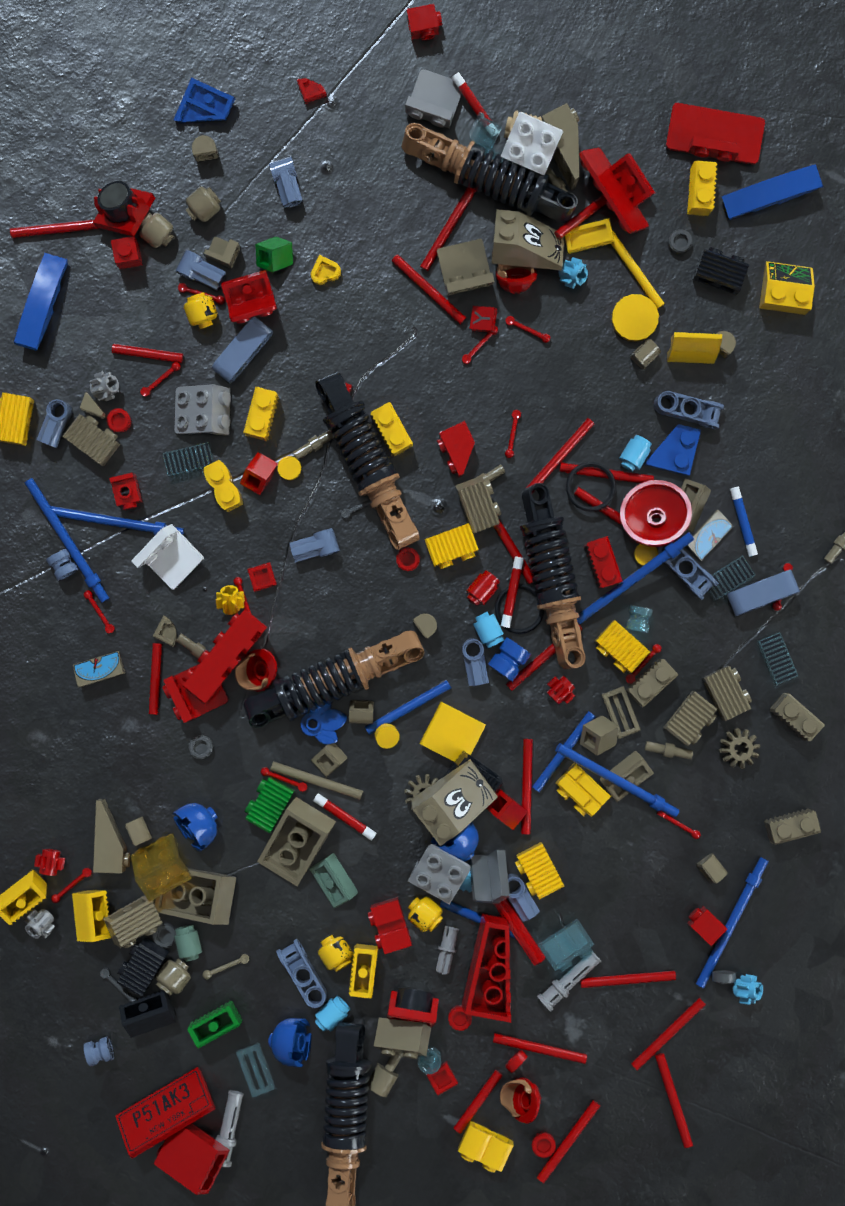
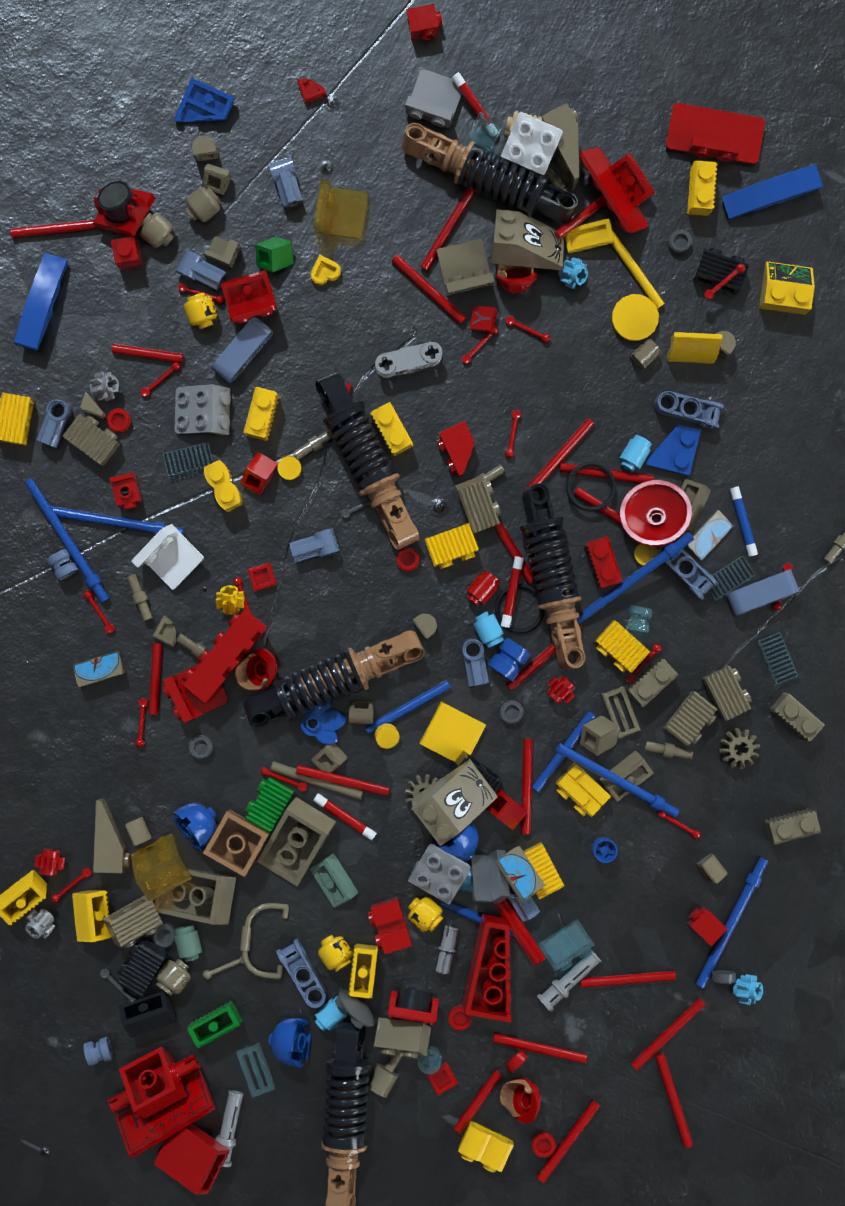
(139, 597): none -> dark tan bar
(142, 703): none -> red hinge
(153, 1082): none -> red brick
(216, 178): none -> dark tan brick
(236, 843): none -> medium nougat brick
(246, 935): none -> dark tan piece
(340, 211): none -> clear yellow bracket
(342, 780): none -> red bar
(357, 1009): none -> dark grey dish
(408, 359): none -> light grey piece
(511, 711): none -> dark grey tile
(520, 873): none -> slope
(605, 853): none -> blue wheel
(740, 268): none -> red hinge

